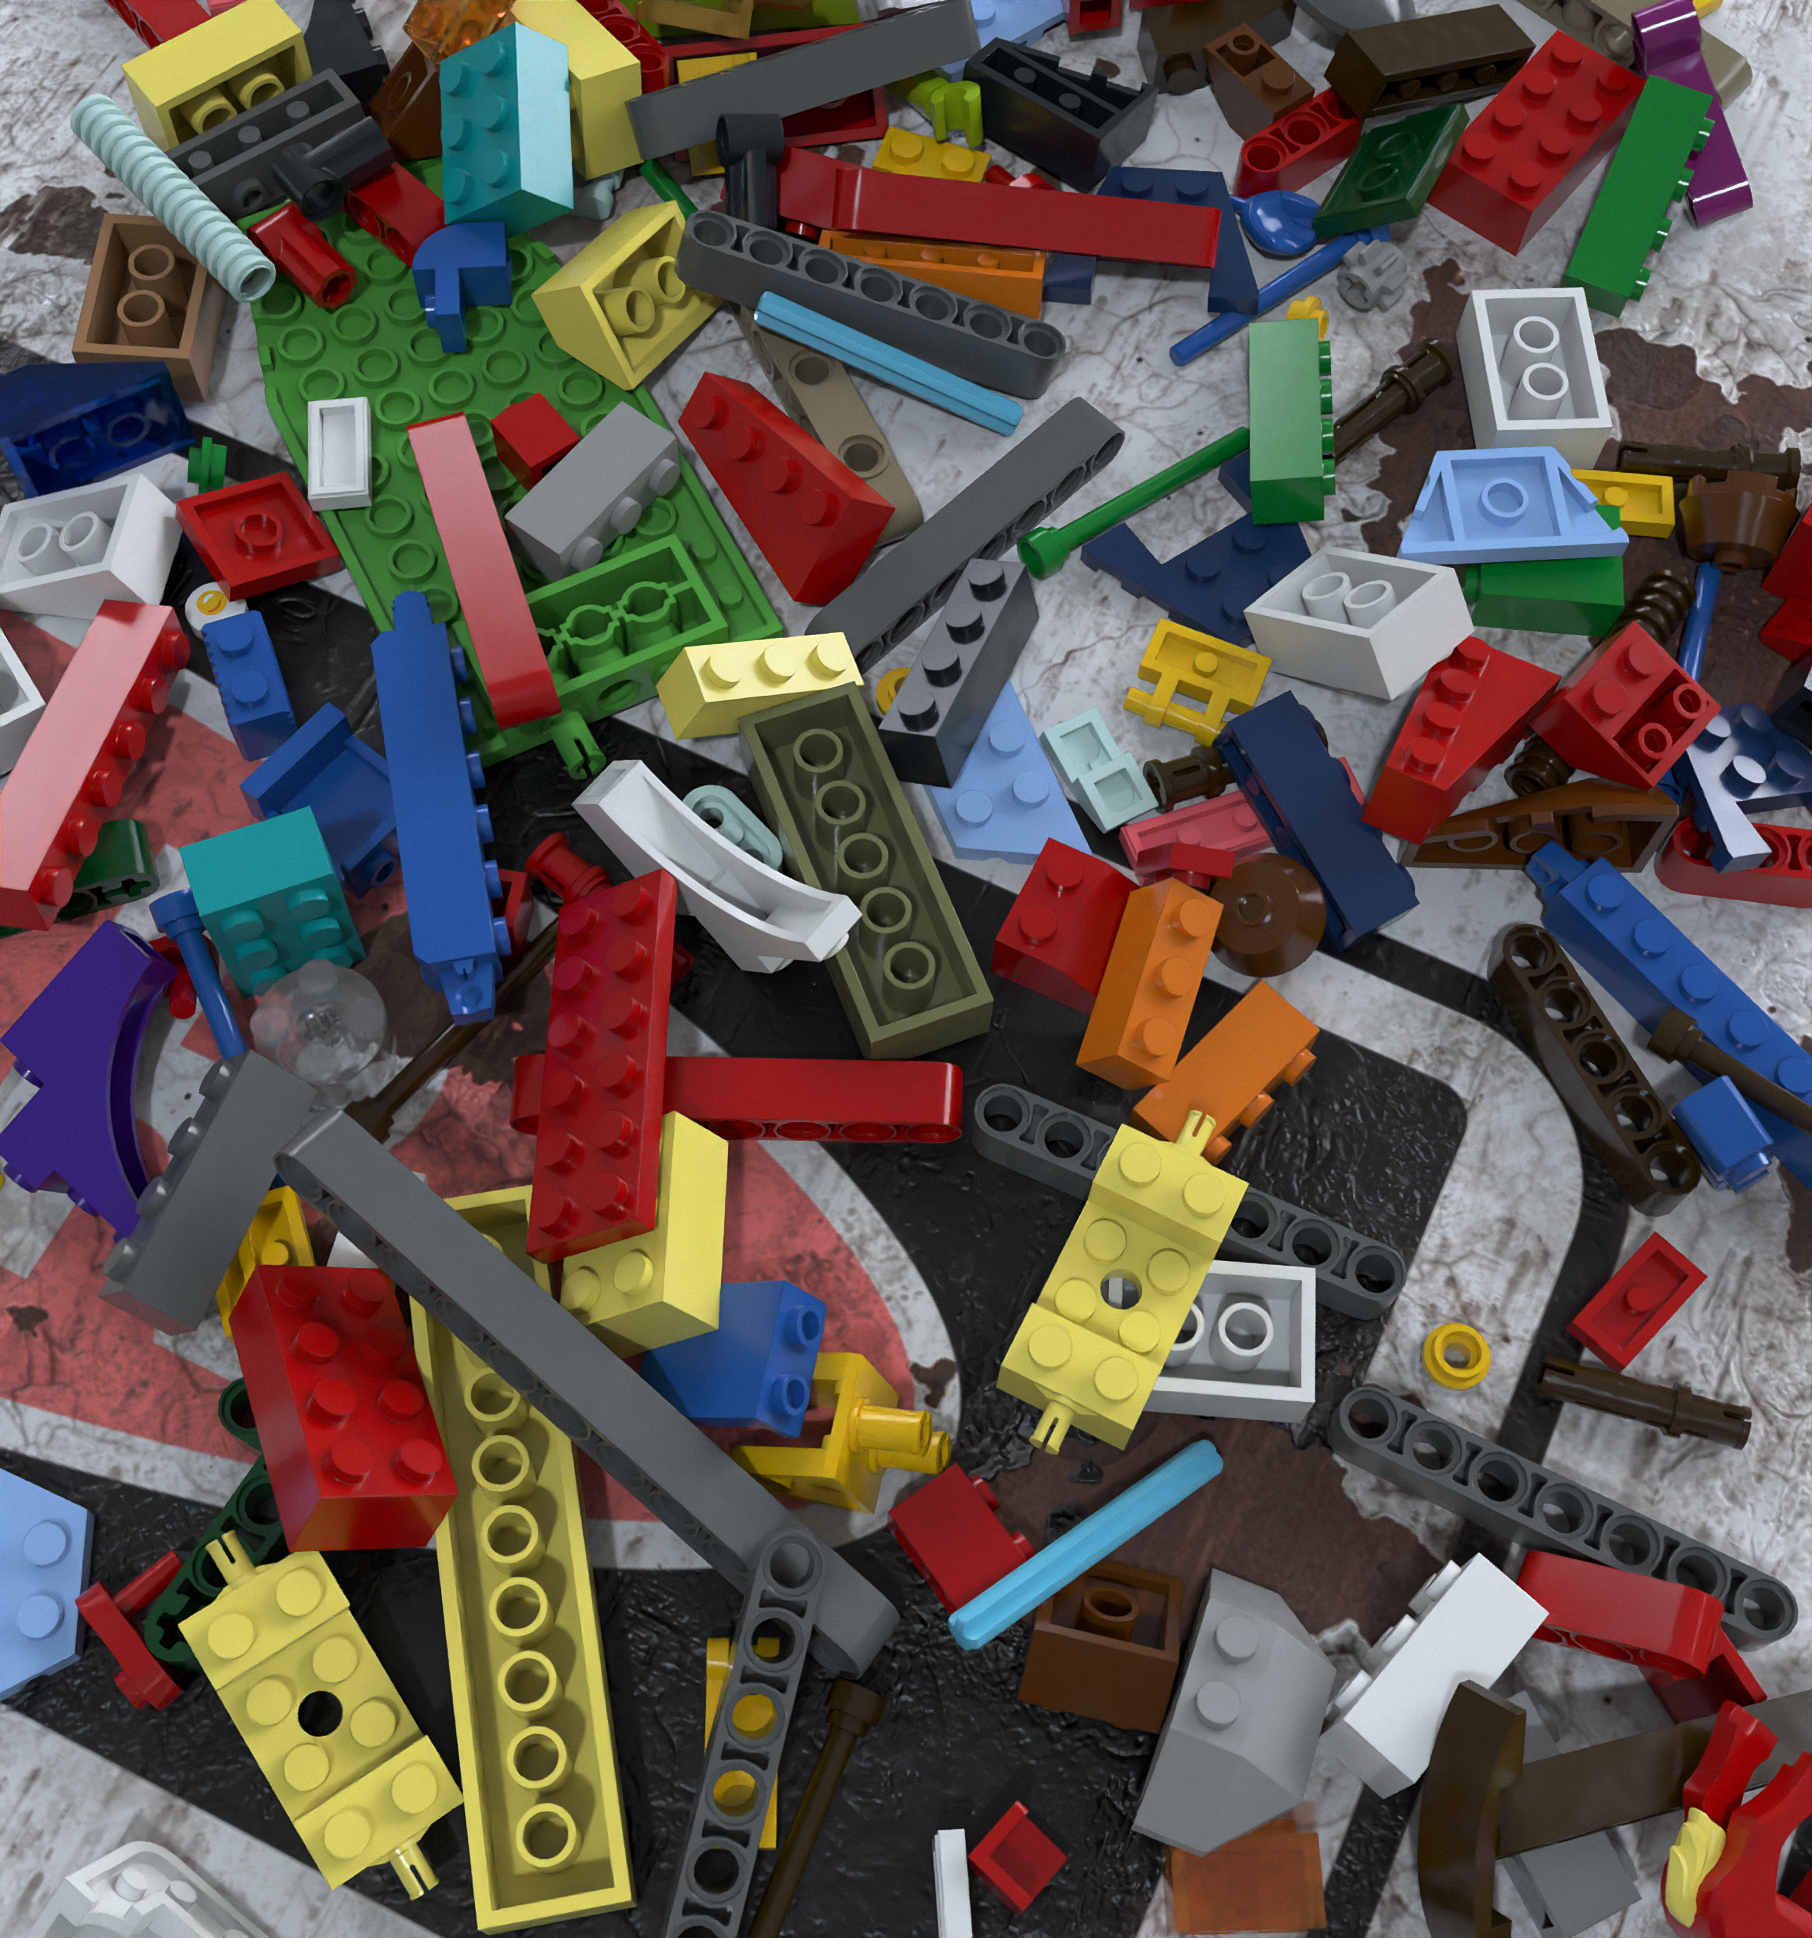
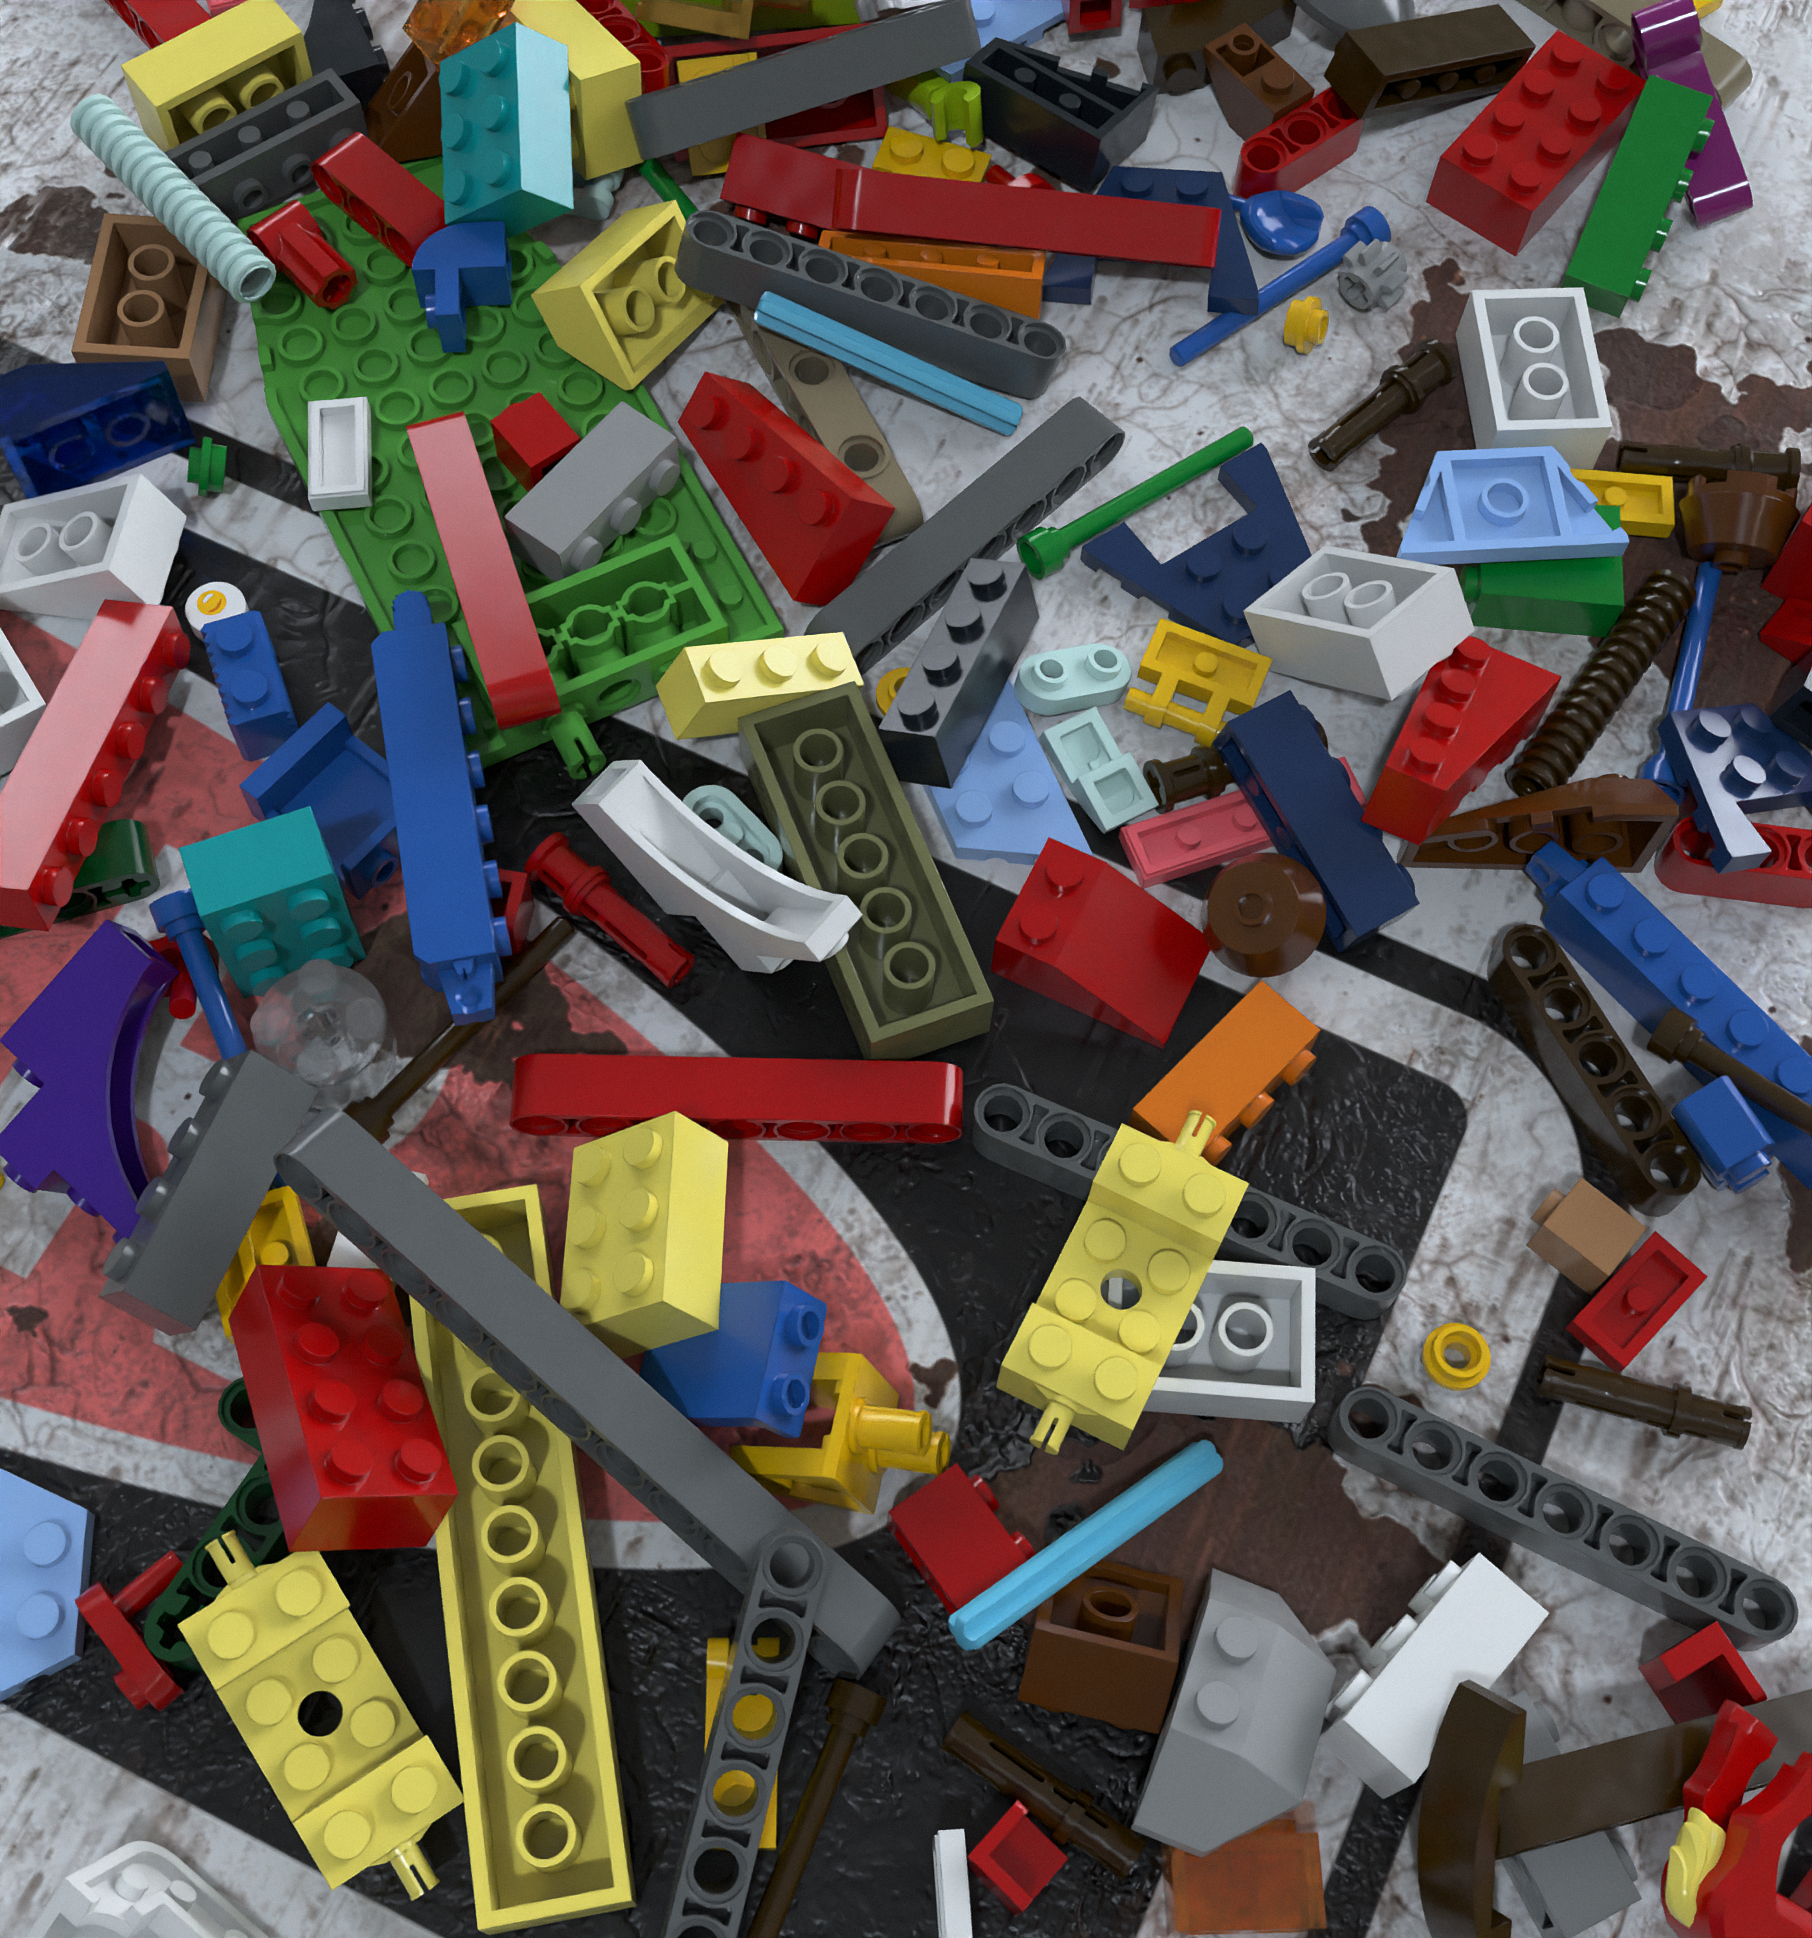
(257, 536): red plate -> none
(321, 175): black piece -> none
(604, 1070): red plate -> none
(750, 152): black piece -> none
(1044, 1795): none -> dark brown pin
(1079, 681): none -> light aqua plate
(1150, 985): orange brick -> none
(1187, 863): red plate -> none
(1286, 421): green brick -> none
(1391, 171): dark green tile -> none
(1583, 1234): none -> medium nougat brick
(1622, 1614): red beam -> none
(1626, 711): red slope -> none

